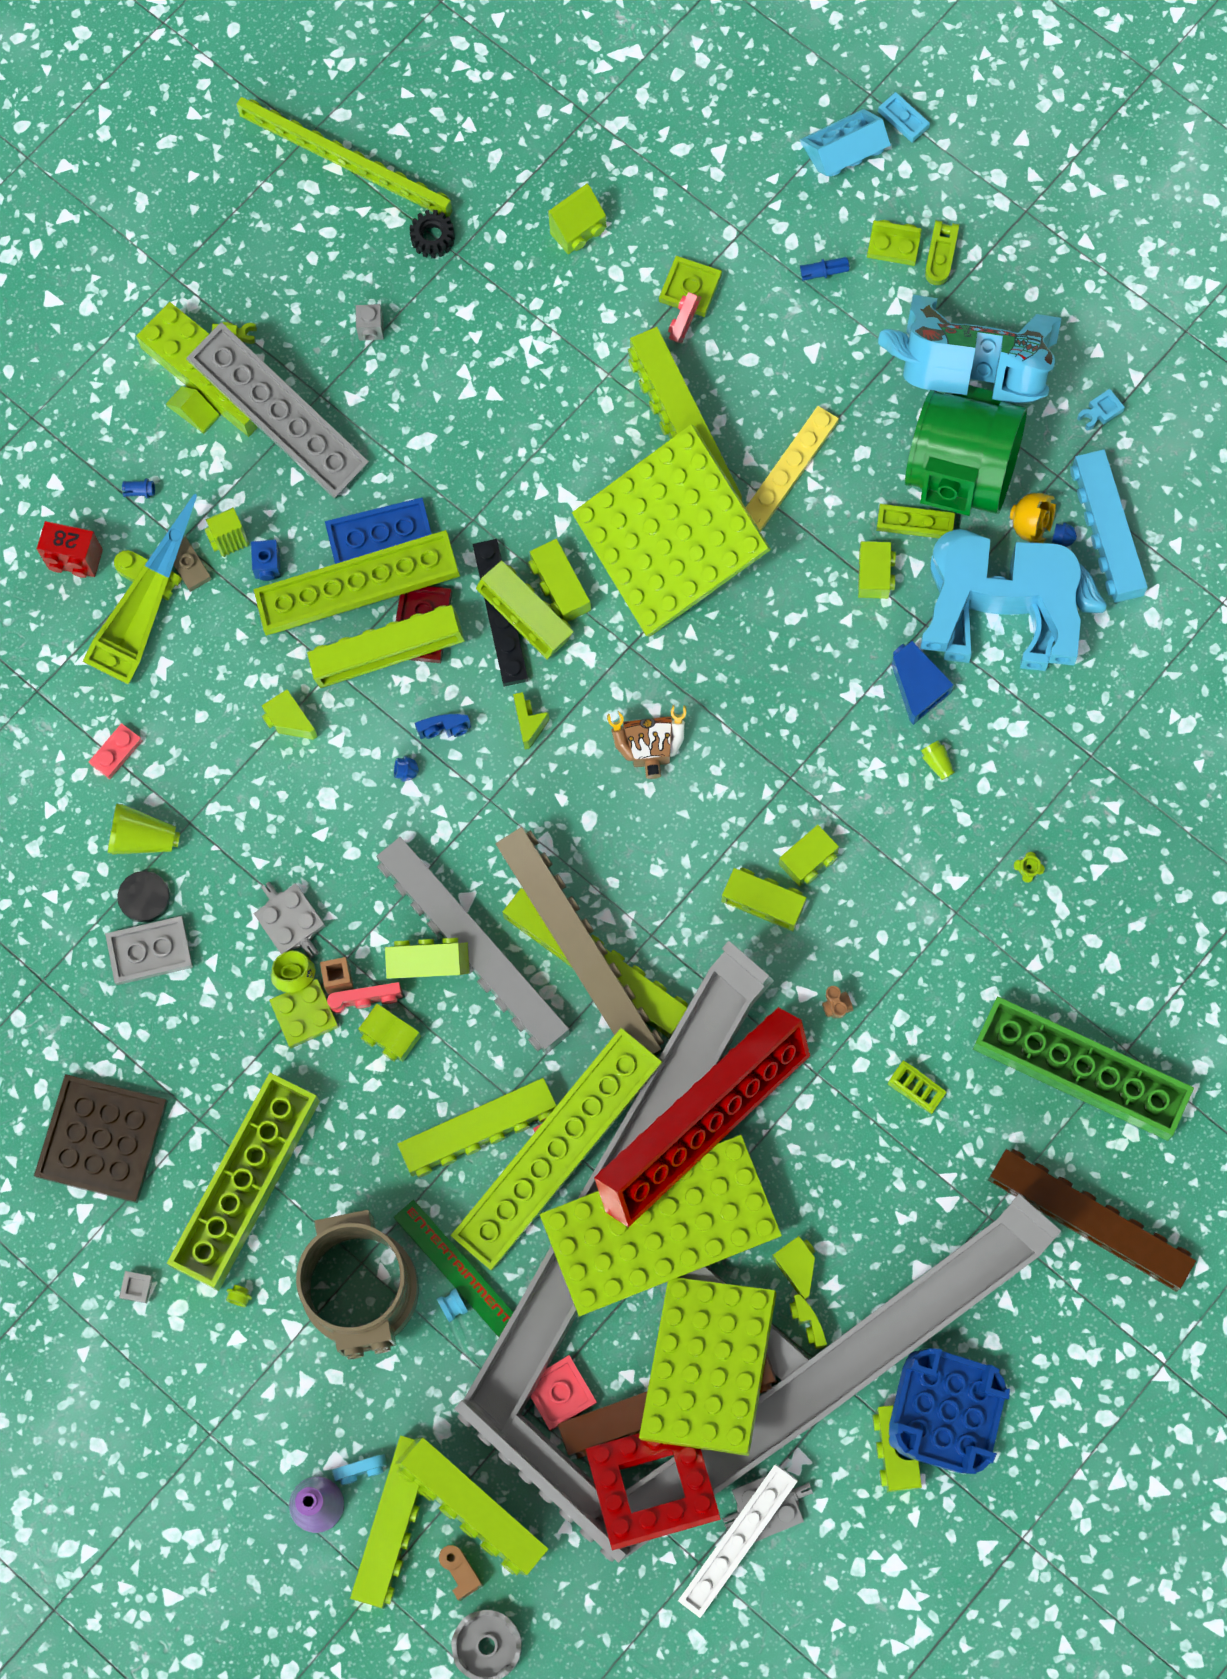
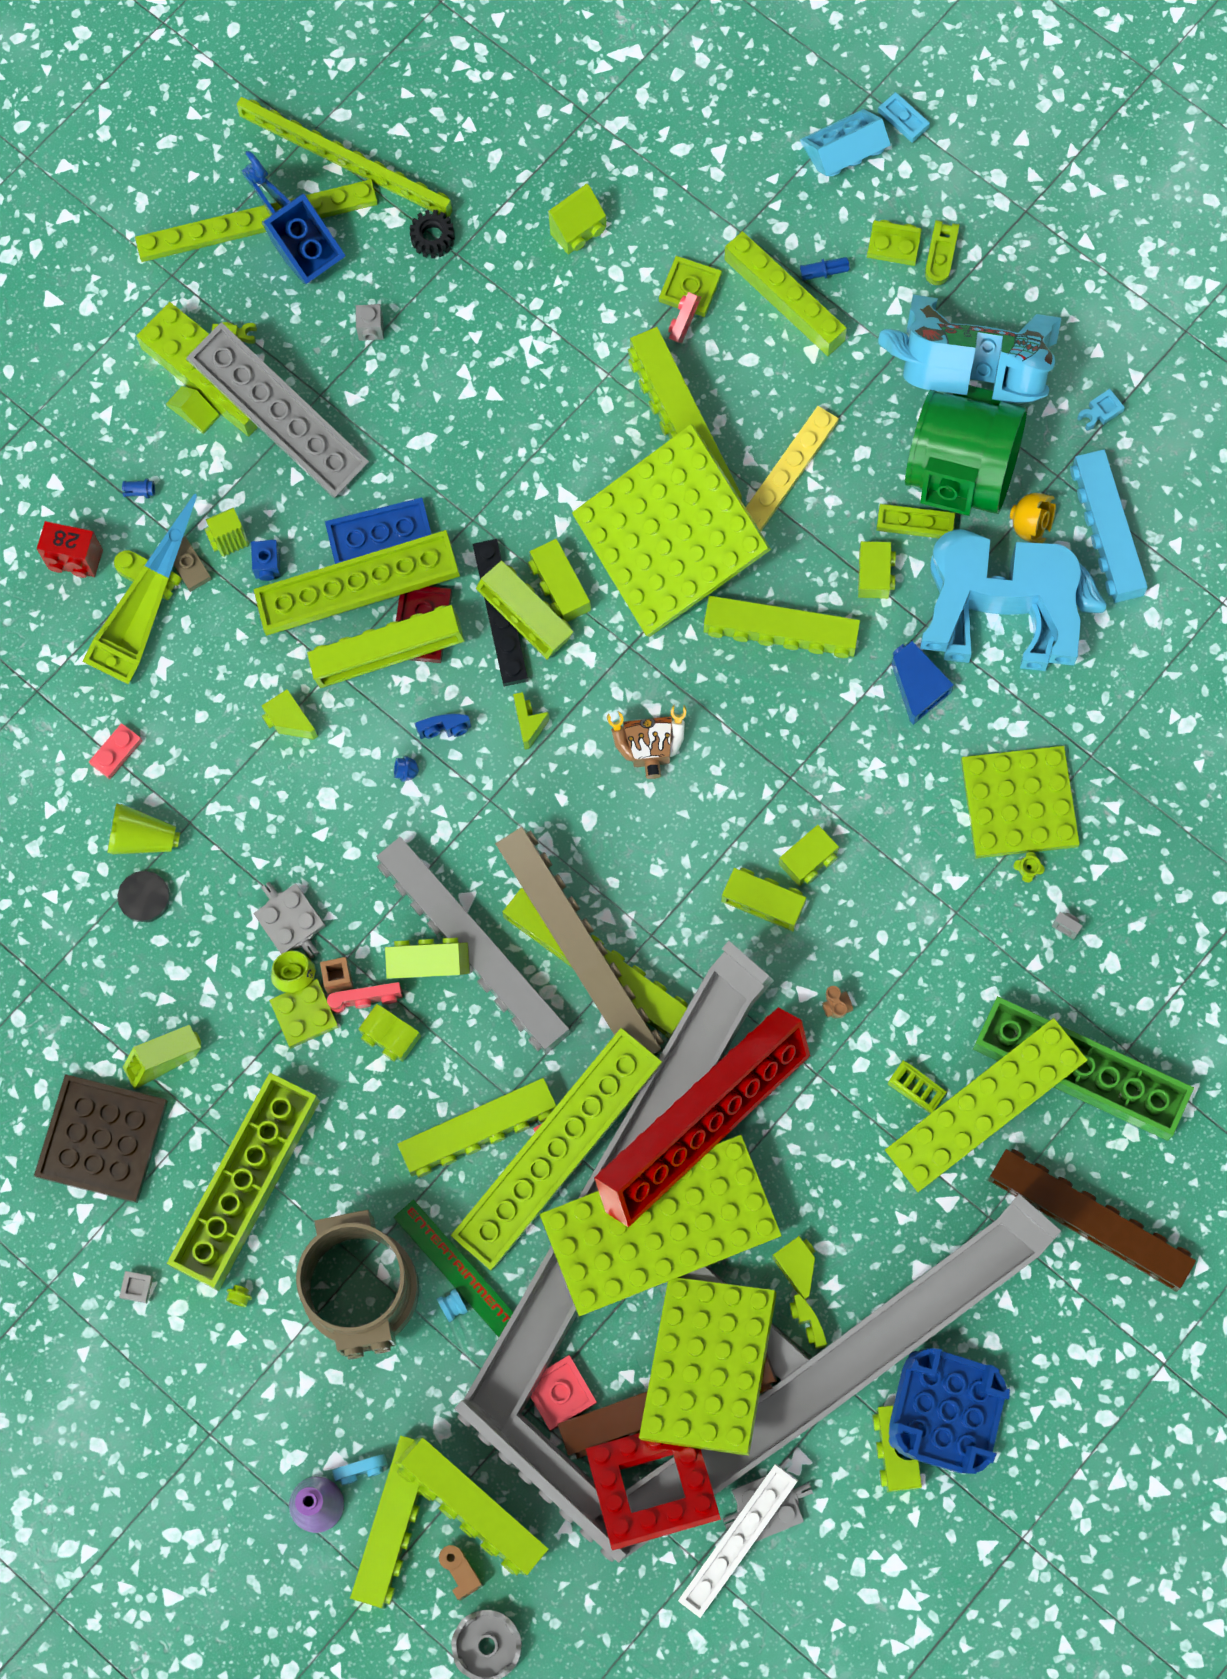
(149, 950): light grey plate -> none
(161, 1055): none -> lime slope
(248, 222): none -> lime plate
(294, 228): none -> blue slope
(781, 626): none -> lime brick
(785, 293): none -> lime brick
(937, 758): lime cone -> none
(985, 1105): none -> lime plate
(1019, 802): none -> lime plate
(1064, 535): blue plate -> none
(1067, 924): none -> light grey plate

